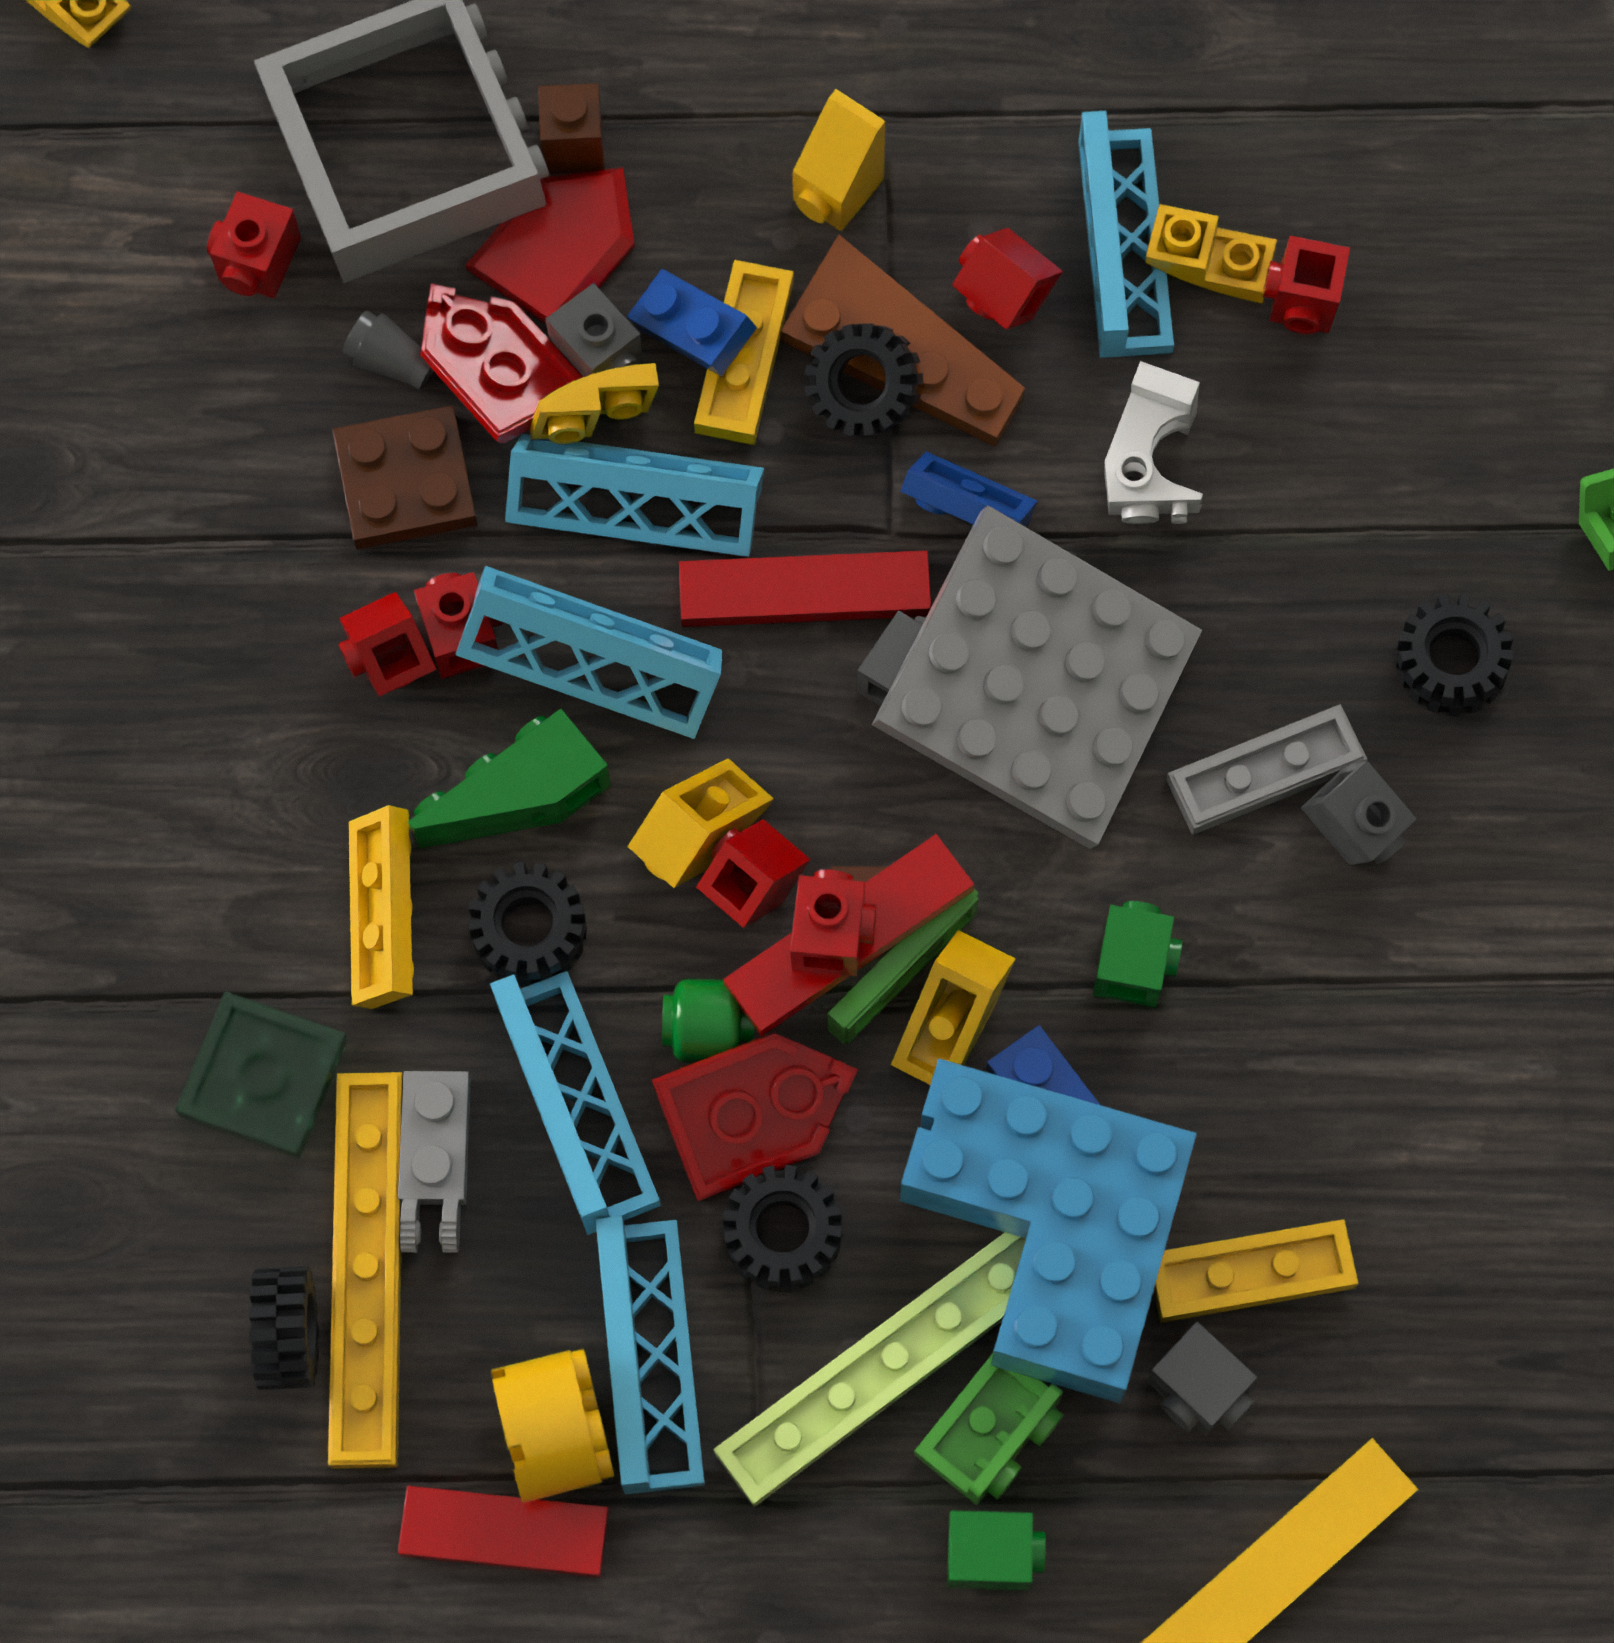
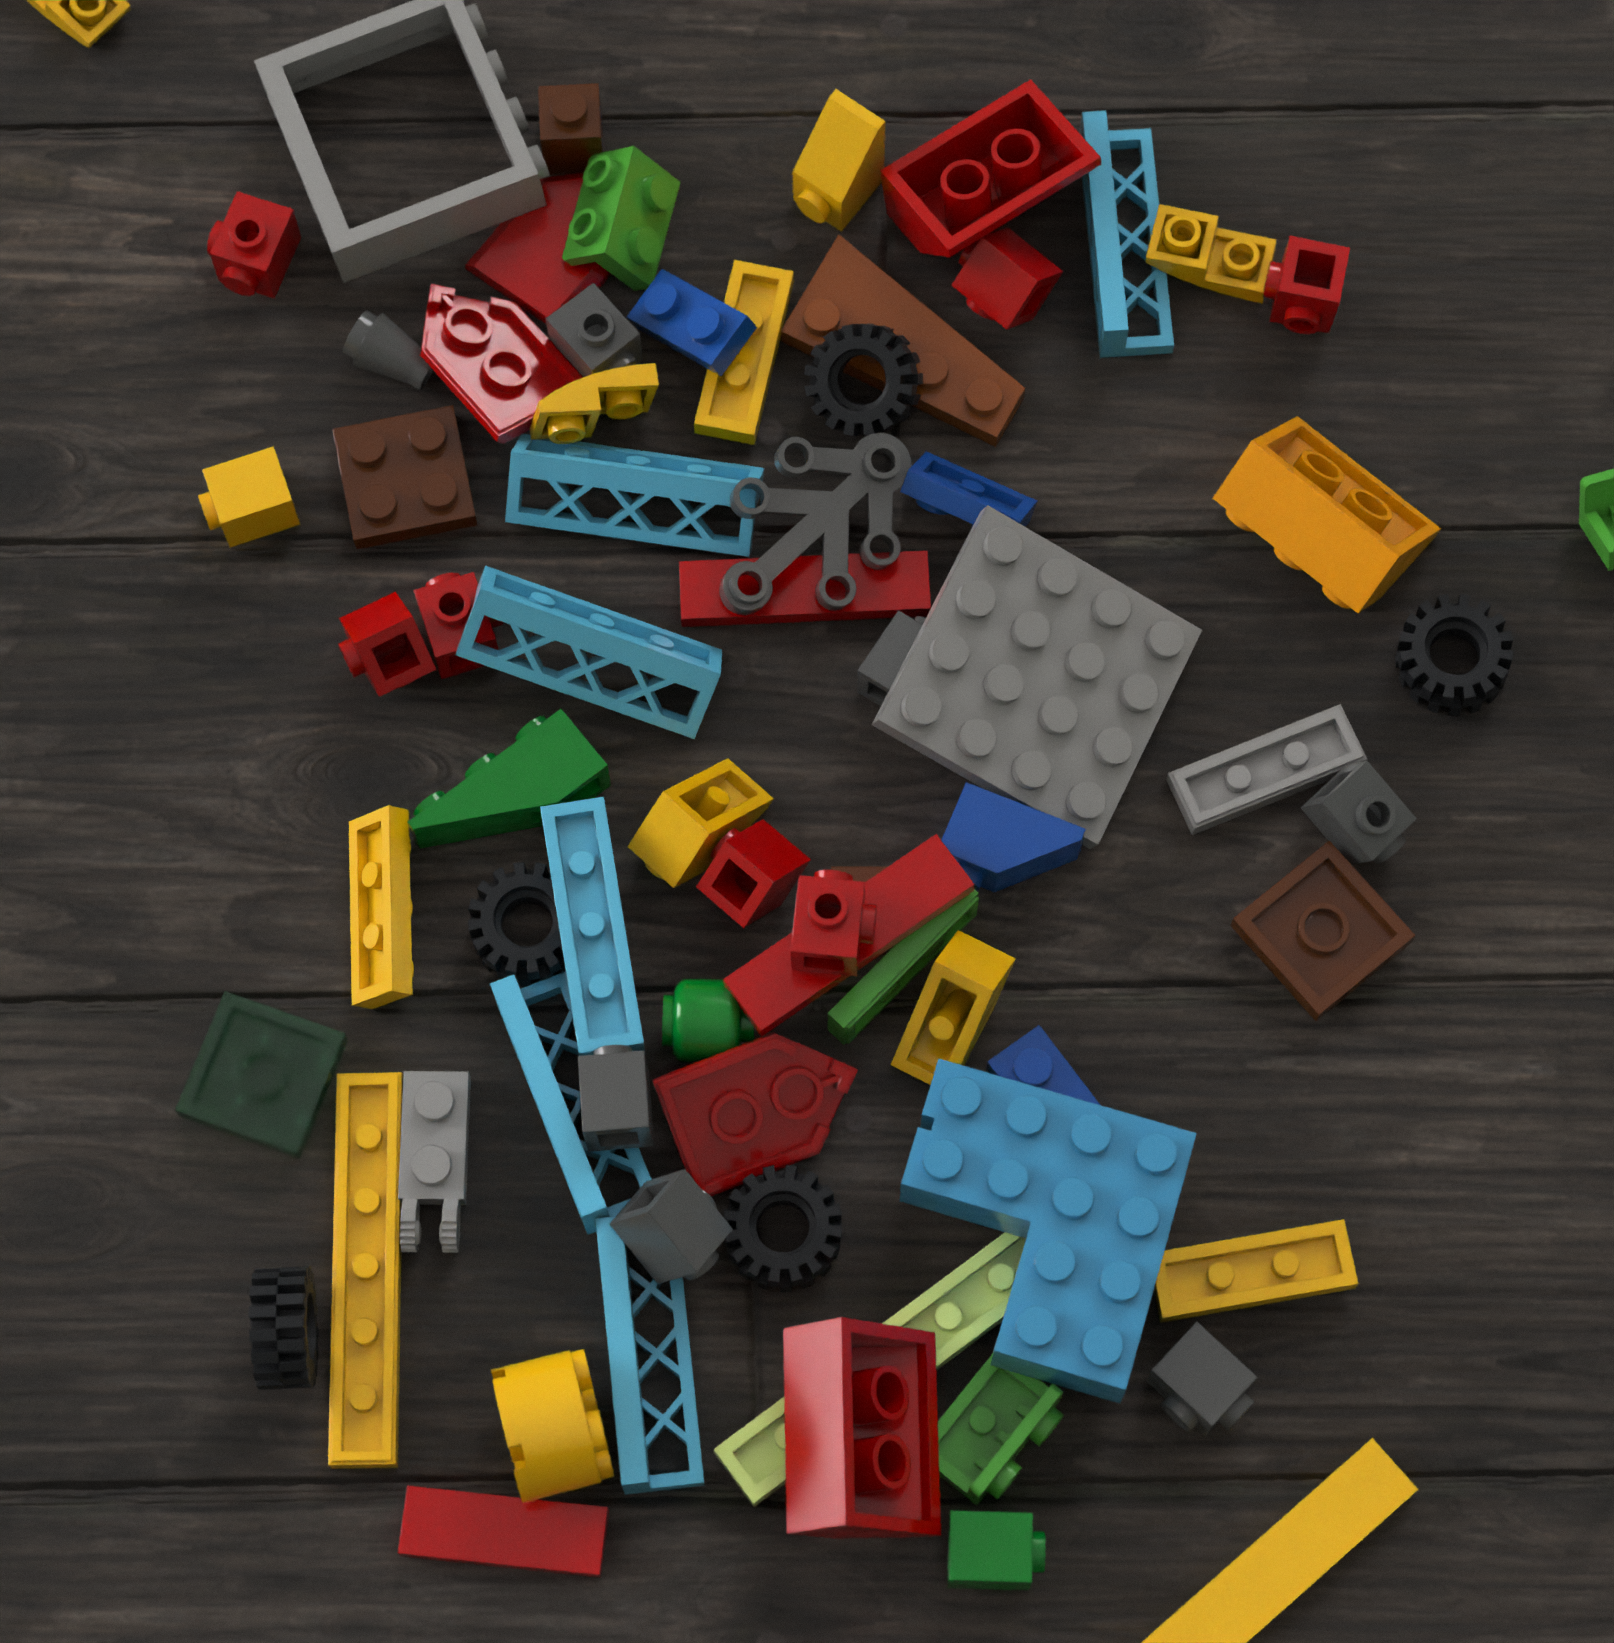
(248, 498): none -> yellow brick
(591, 925): none -> medium azure fence
(615, 1099): none -> dark grey brick
(622, 216): none -> bright green bracket
(672, 1227): none -> dark grey brick
(824, 514): none -> dark grey plant
(861, 1430): none -> red slope
(984, 171): none -> red slope
(1007, 841): none -> blue slope
(1136, 954): green brick -> none
(1156, 407): white tile -> none
(1322, 930): none -> reddish brown plate
(1324, 514): none -> light orange slope

